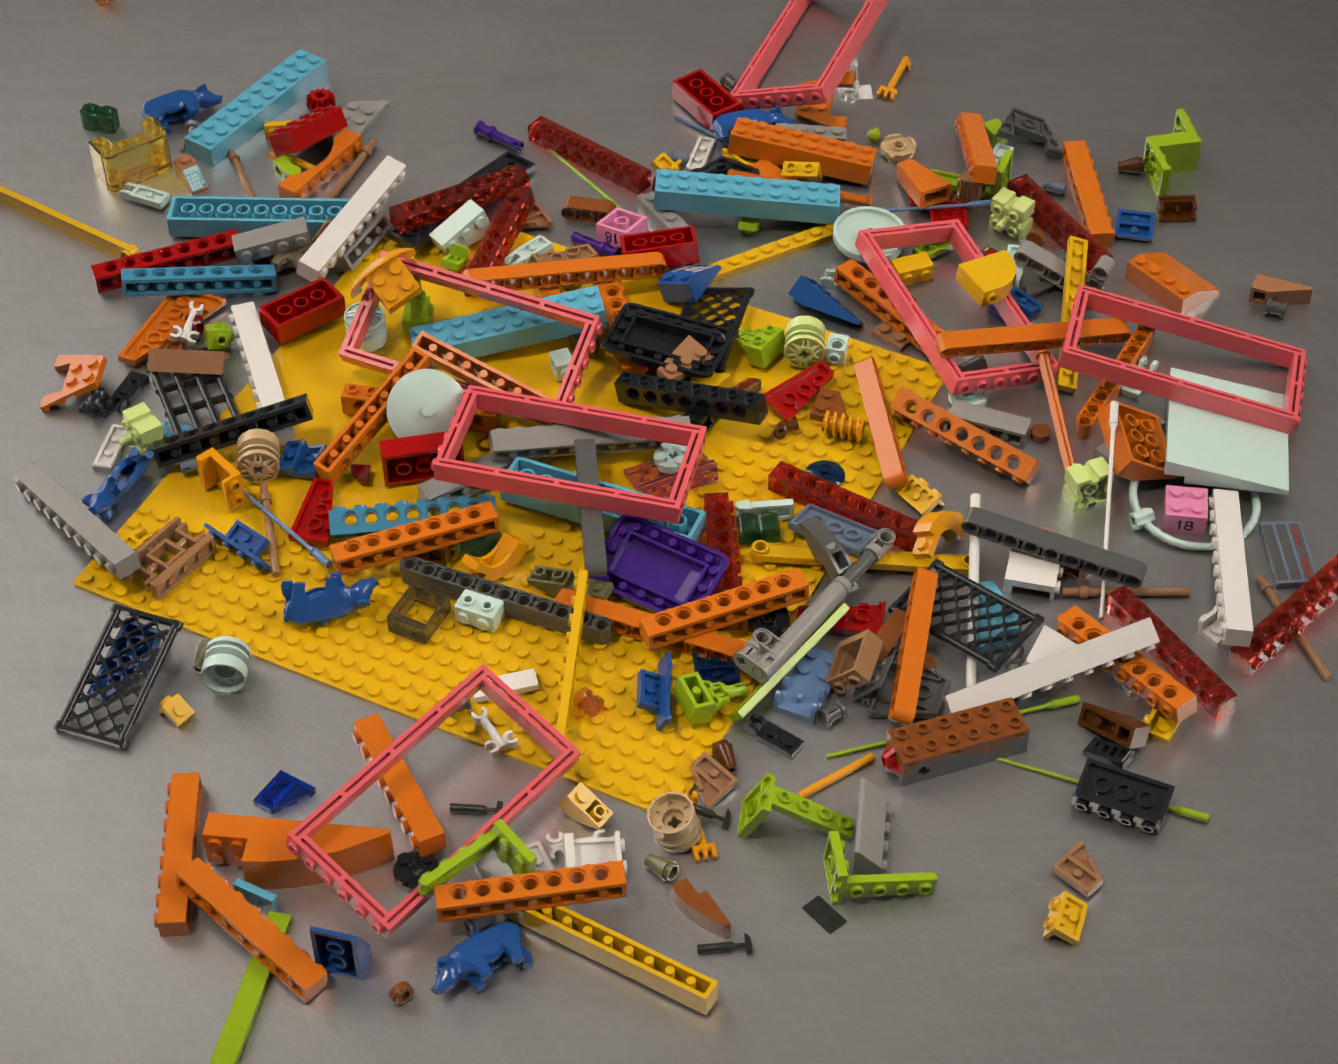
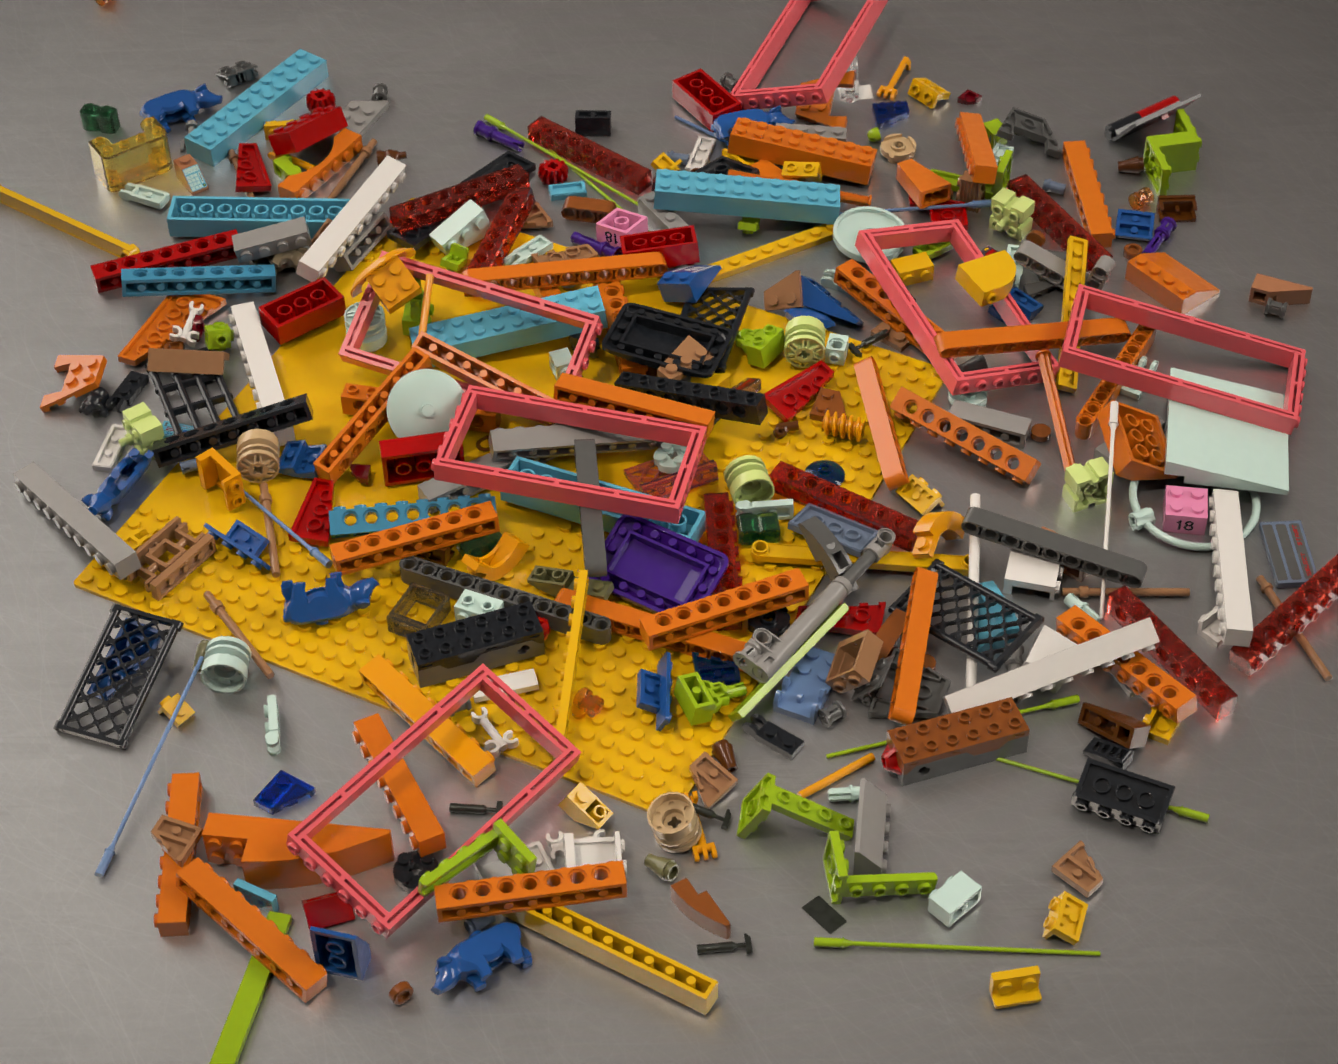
(110, 851): none -> medium blue piece
(176, 838): none -> medium nougat wing
(219, 609): none -> medium nougat bar
(233, 73): none -> dark grey hinge
(251, 170): none -> red wing
(272, 727): none -> light aqua hinge
(327, 910): none -> red panel
(379, 90): none -> dark grey bush
(392, 153): none -> reddish brown piece
(411, 705): none -> light orange brick
(426, 303): none -> light orange bar
(485, 639): none -> black piece
(501, 126): none -> lime piece
(553, 172): none -> red gear
(564, 190): none -> medium azure tile
(593, 122): none -> black hinge
(606, 396): none -> orange brick
(748, 479): none -> yellowish green wheel
(785, 293): none -> medium nougat wing
(795, 312): none -> blue slope
(842, 943): none -> lime piece
(844, 794): none -> light aqua axle
(867, 342): none -> pearl dark grey piece
(889, 112): none -> clear blue wing
(927, 92): none -> yellow bracket
(954, 898): none -> light aqua brick
(969, 98): none -> dark red tile
(1015, 987): none -> yellow bracket
(1071, 600): none -> light aqua axle
(1132, 250): none -> dark orange tile
(1141, 198): none -> clear orange wheel
(1146, 117): none -> black door
(1161, 234): none -> dark purple pin

